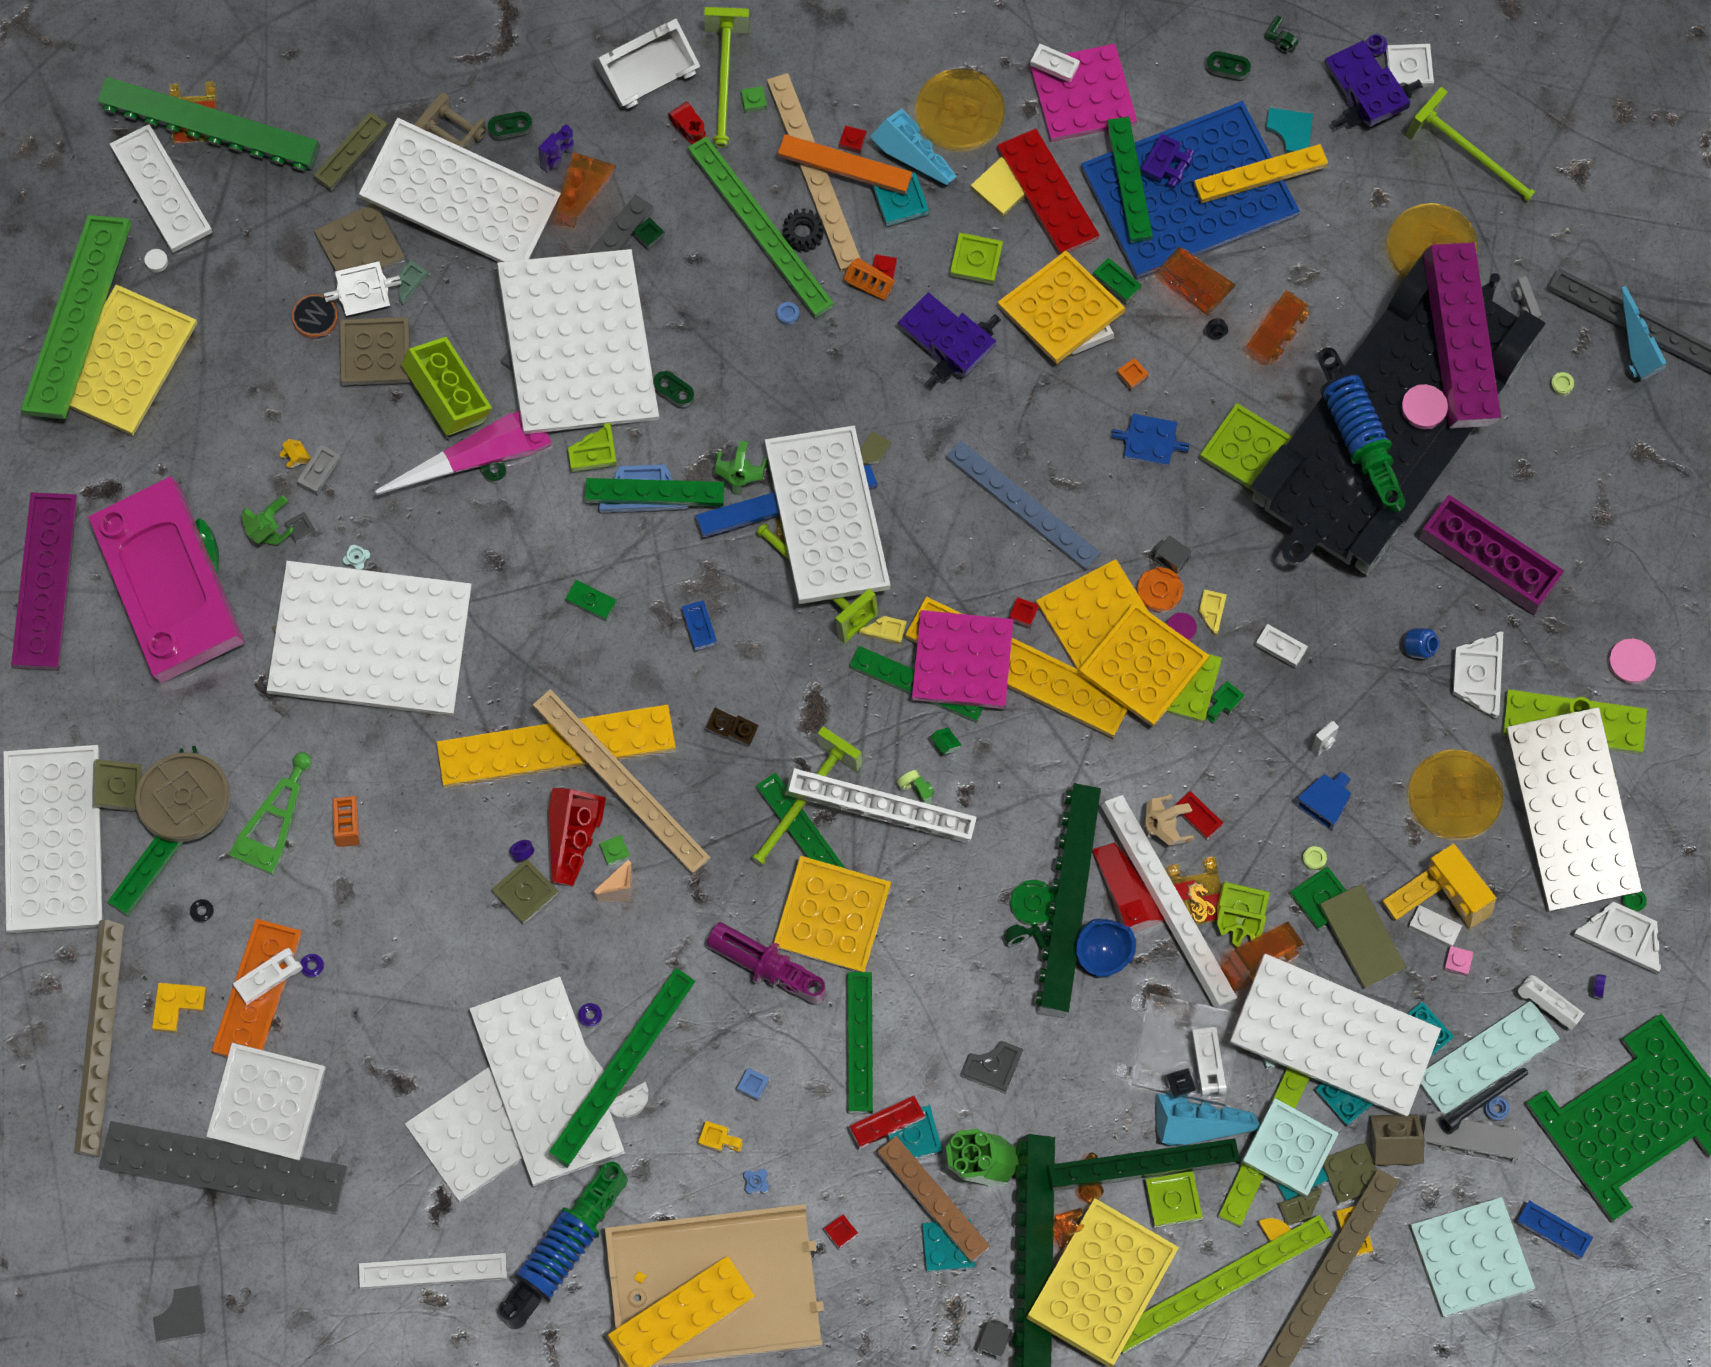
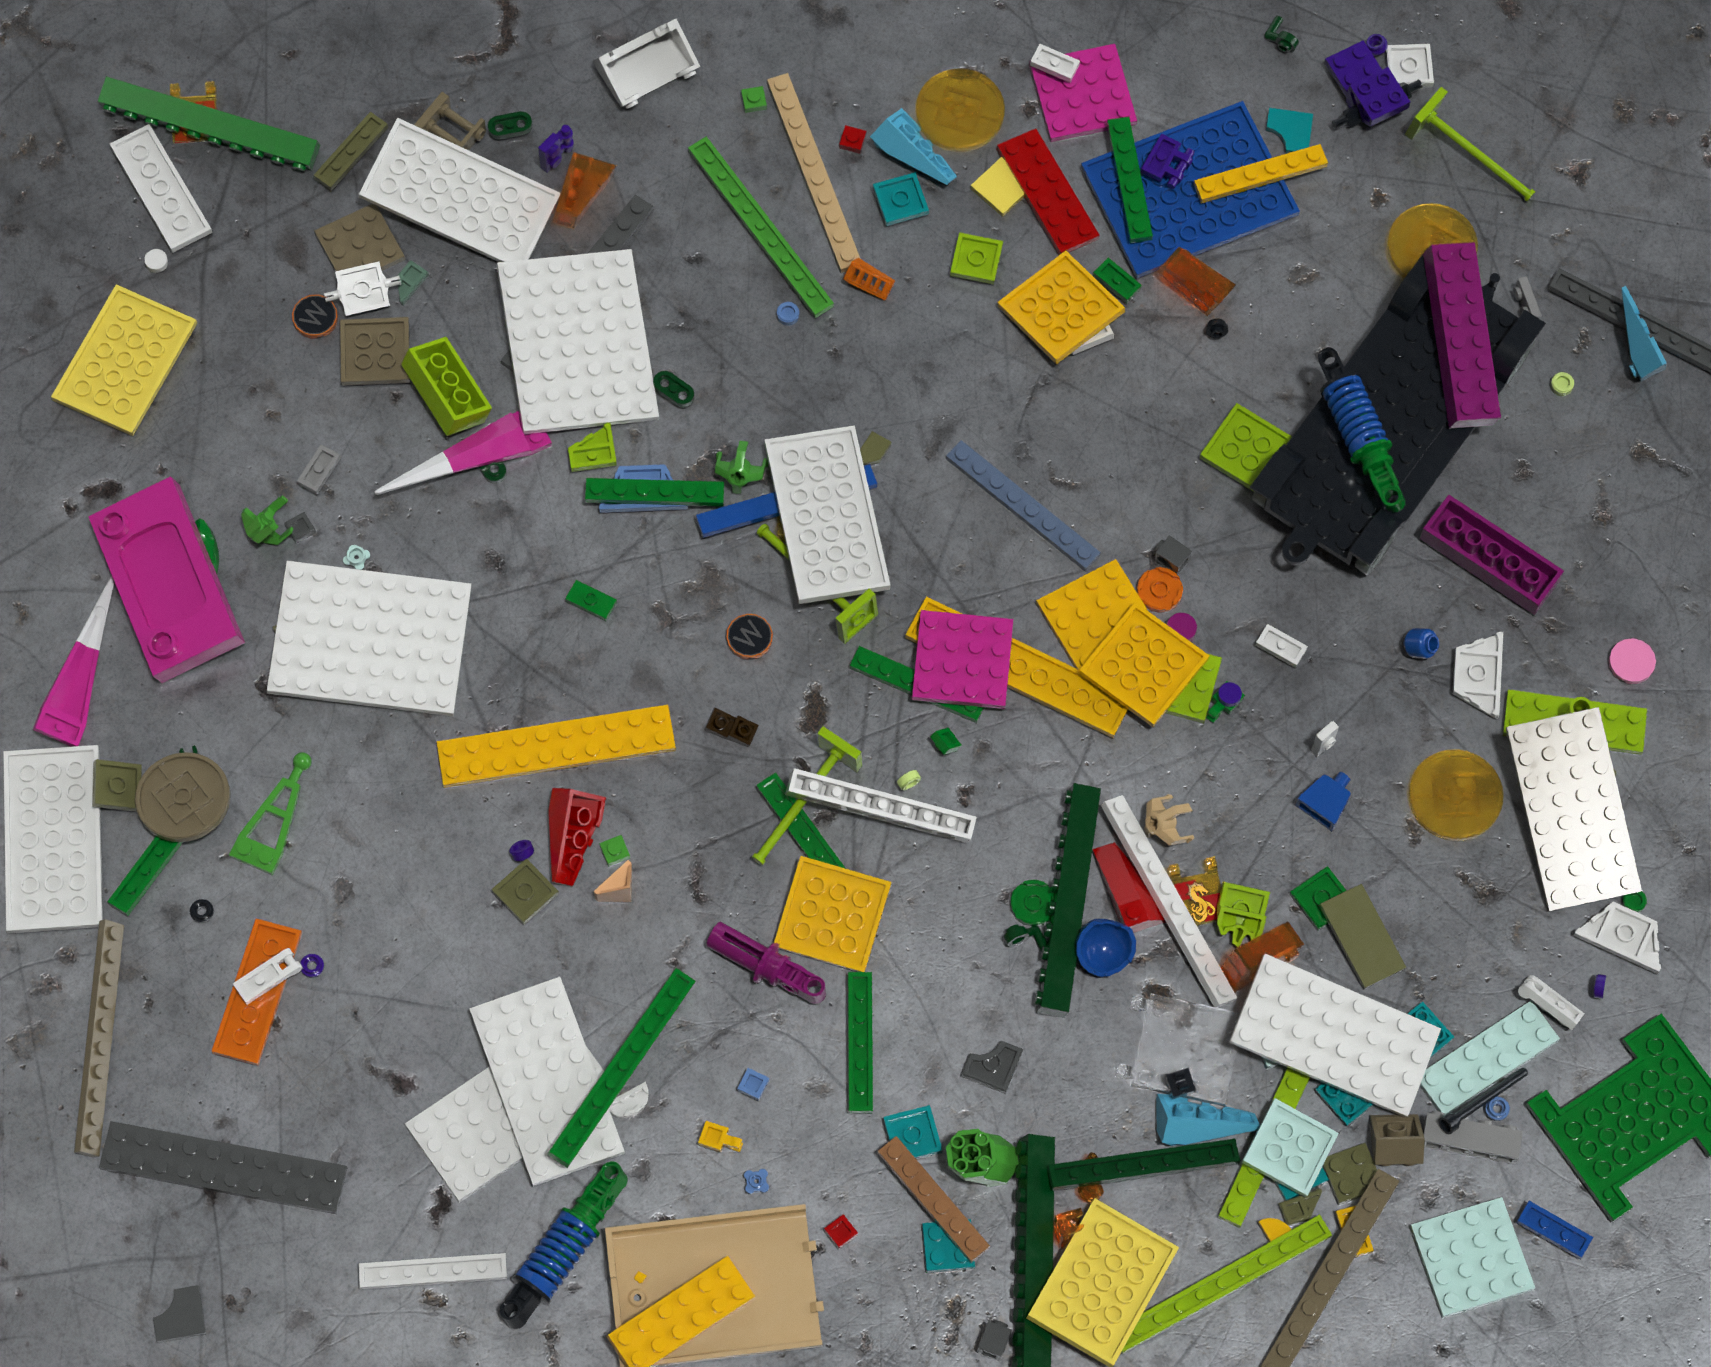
(44, 581): magenta plate -> none
(67, 702): none -> dark pink plate
(76, 317): bright green plate -> none
(172, 999): yellow plate -> none
(266, 1101): white plate -> none
(296, 452): yellow tile -> none
(346, 835): orange slope -> none
(587, 1008): dark purple plate -> none
(621, 781): tan plate -> none
(648, 233): dark green plate -> none
(688, 122): red piece -> none
(699, 625): blue plate -> none
(725, 21): lime tile -> none
(749, 636): none -> black tile
(807, 219): black tyre -> none
(845, 164): orange tile -> none
(885, 264): red plate -> none
(885, 629): light yellow tile -> none
(887, 1122): red tile -> none
(923, 790): bright green plate -> none
(952, 340): dark purple piece -> none
(1024, 612): red plate -> none
(1132, 373): orange plate -> none
(1150, 440): blue plate -> none
(1173, 1199): lime plate -> none
(1201, 817): red tile -> none
(1208, 1060): white plate -> none
(1212, 609): light yellow tile -> none
(1228, 63): dark green plate -> none
(1229, 694): none -> dark purple tile
(1279, 327): clear orange wedge -> none
(1314, 858): yellowish green tile -> none
(1411, 895): yellow plate -> none
(1424, 406): bright pink tile -> none
(1435, 926): white plate -> none
(1458, 961): bright pink plate -> none
(1462, 886): yellow wedge -> none

